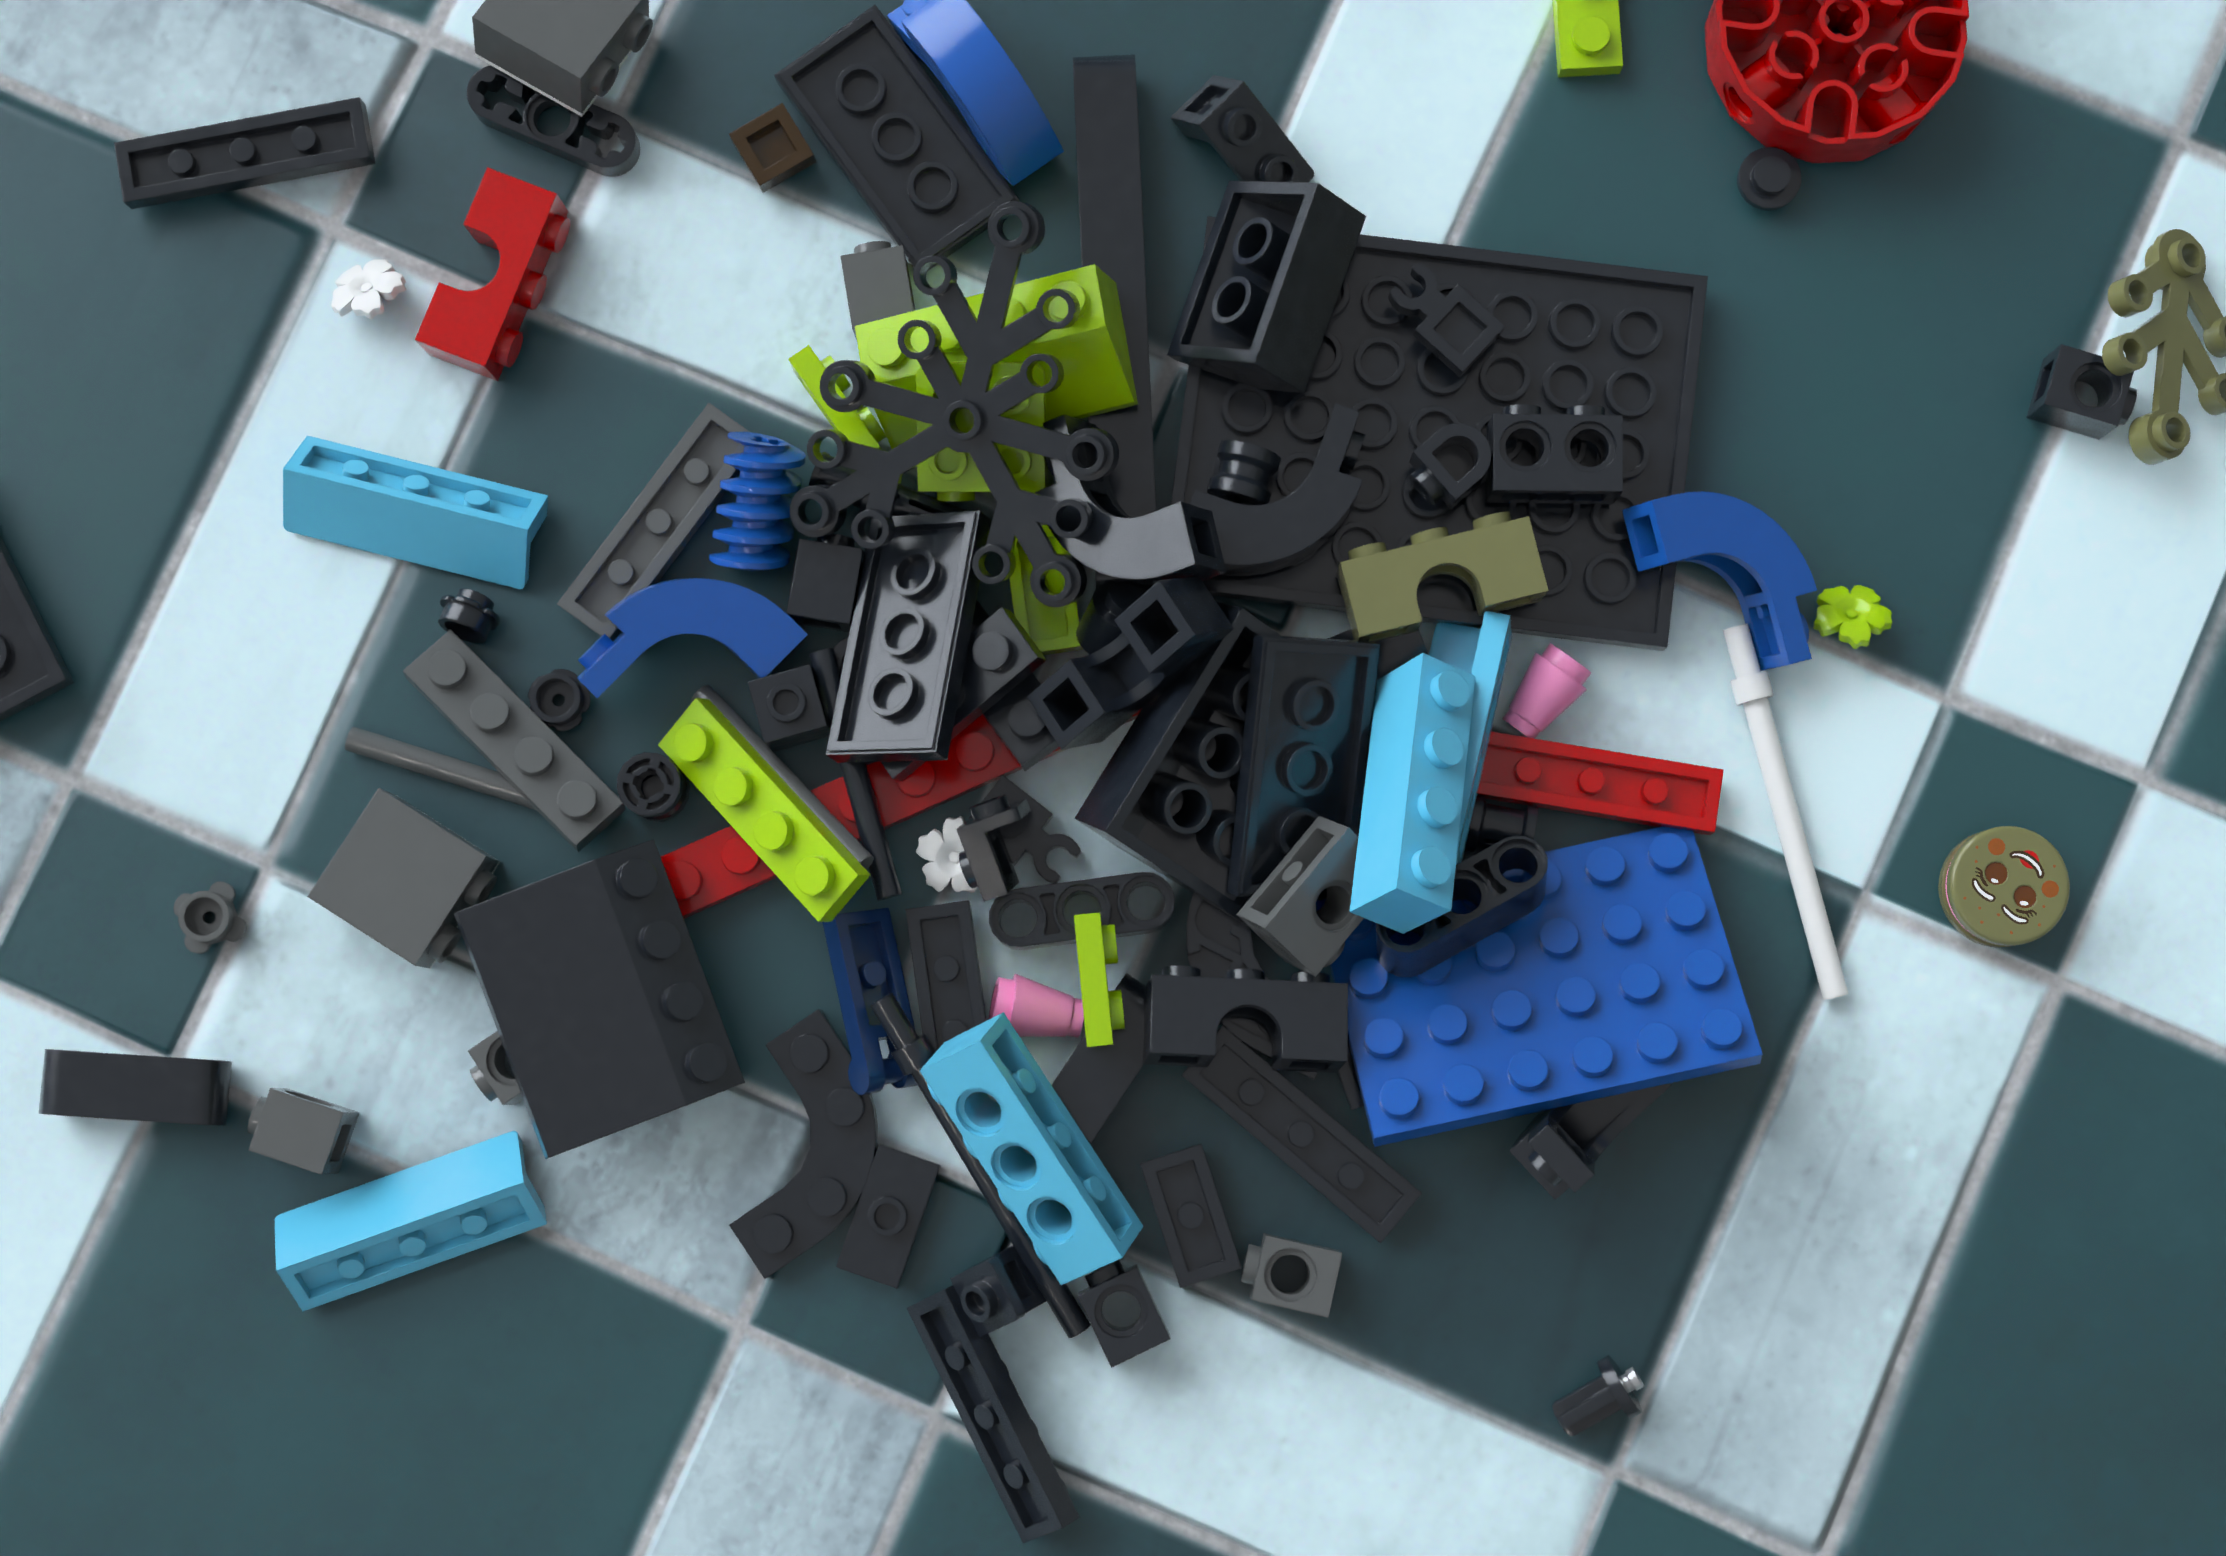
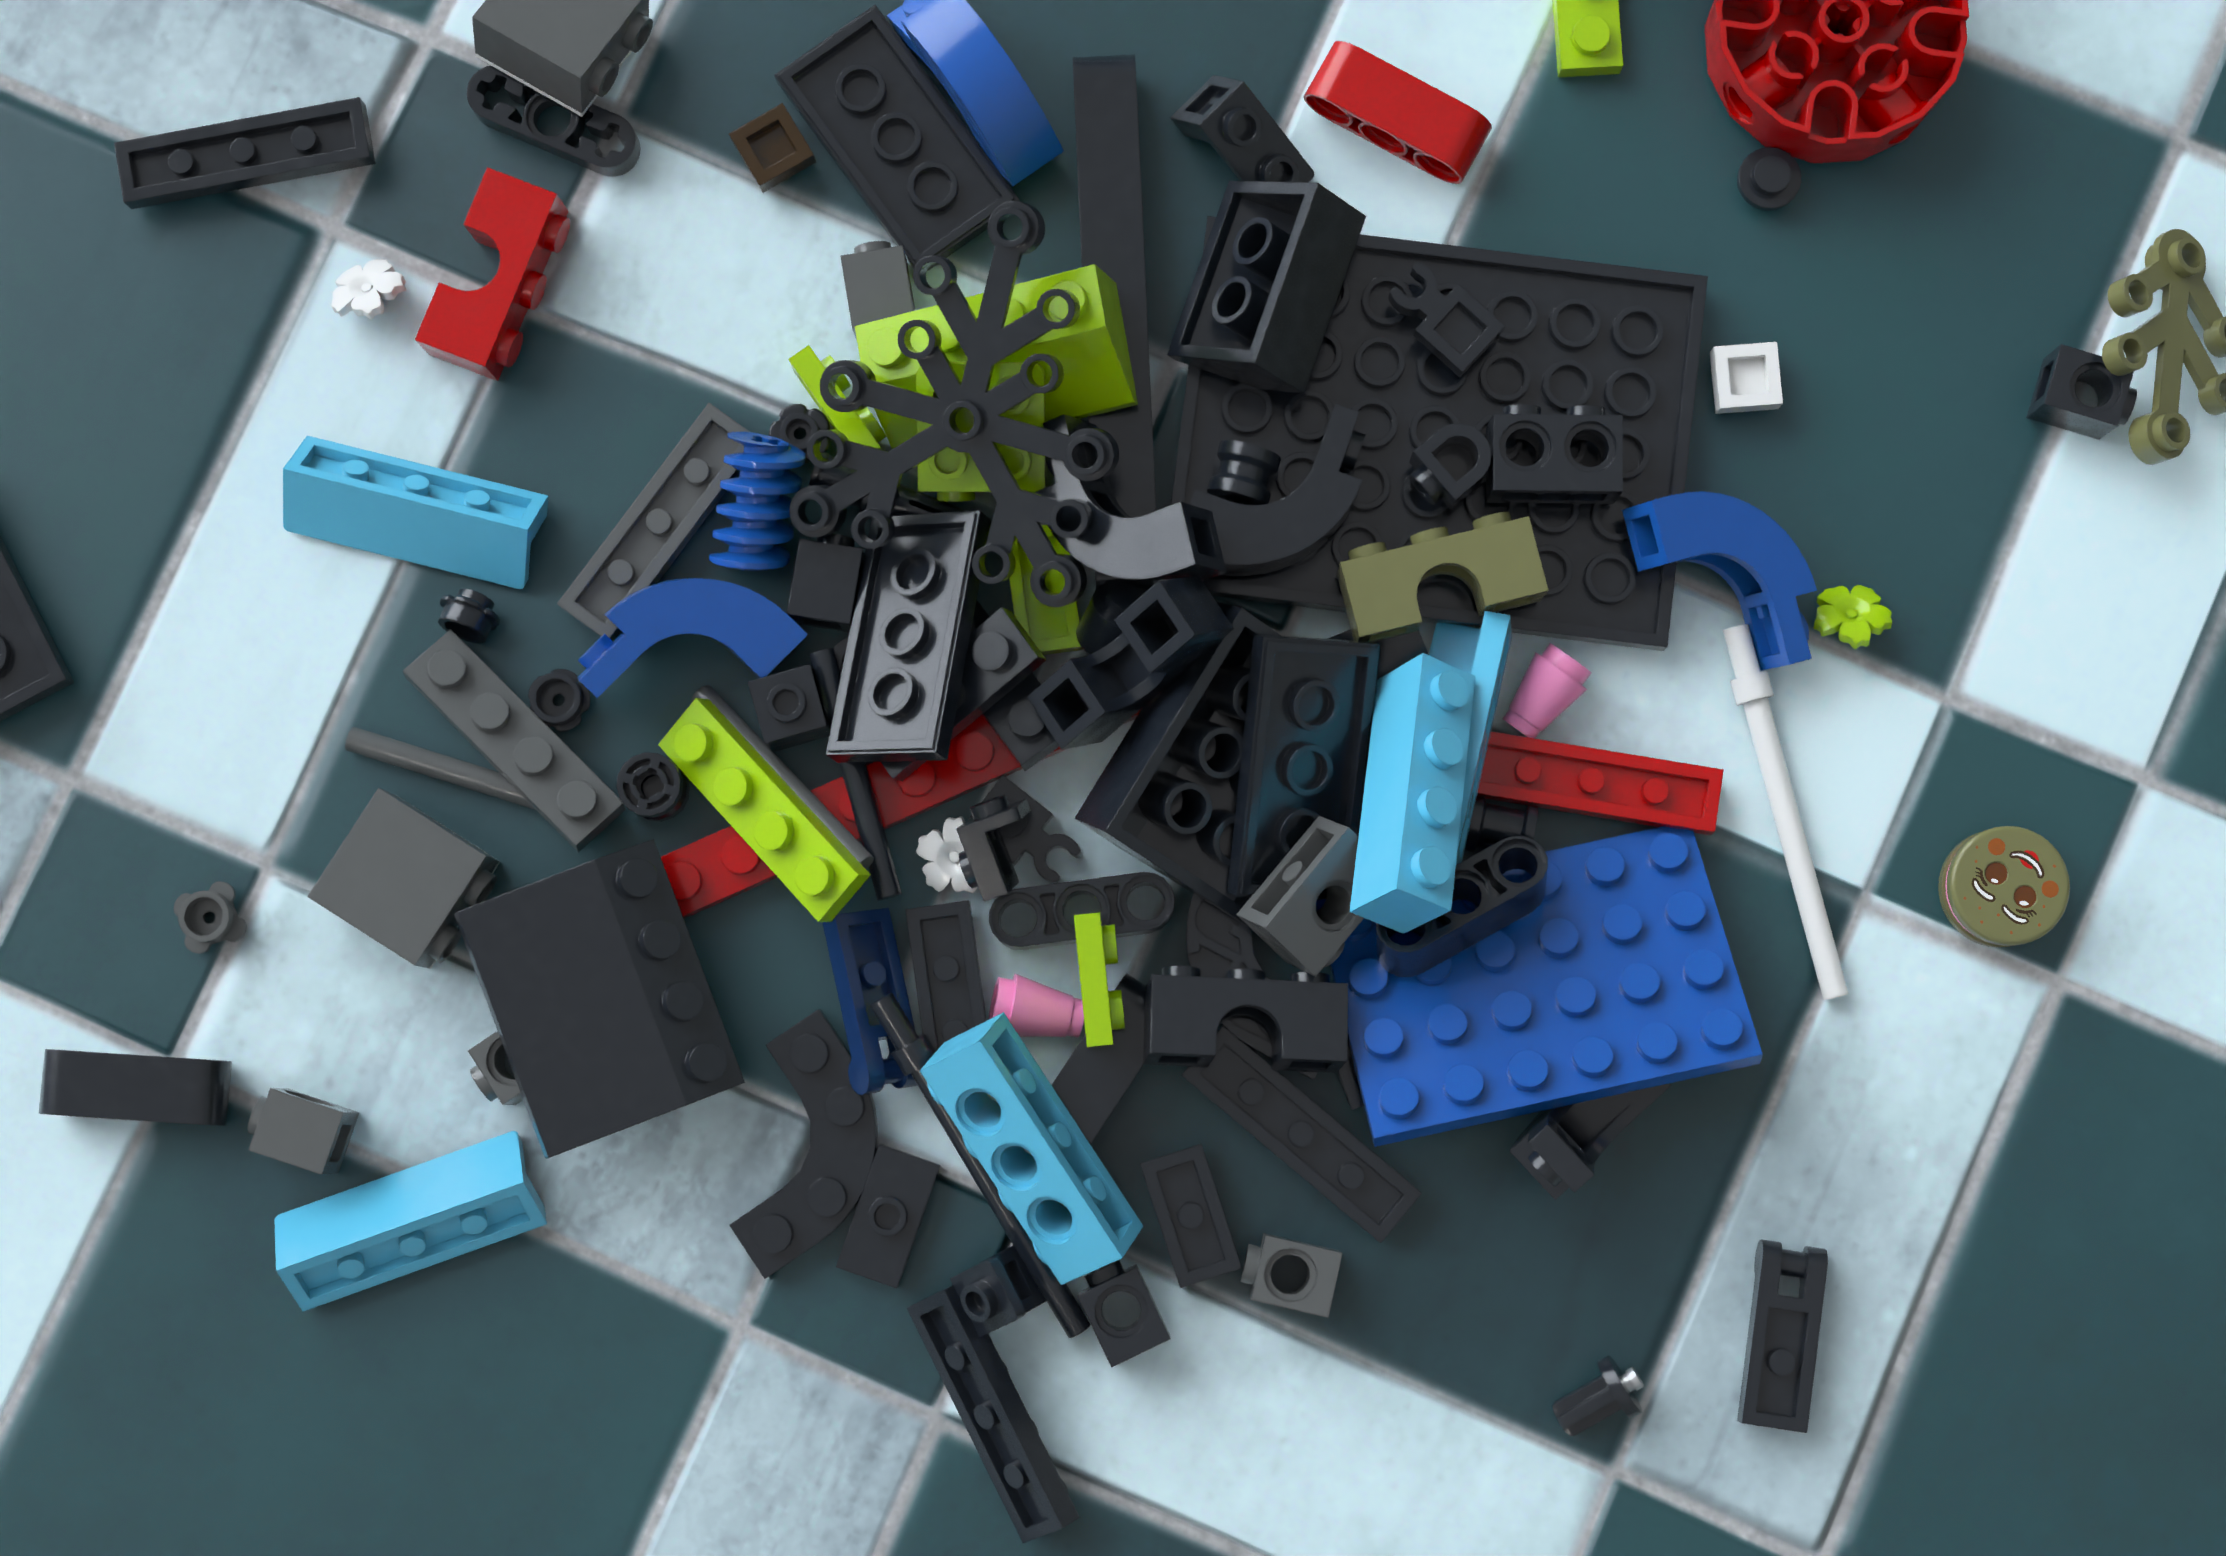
(799, 417): none -> black plate
(1397, 112): none -> red beam
(1746, 377): none -> white plate
(1782, 1338): none -> black plate

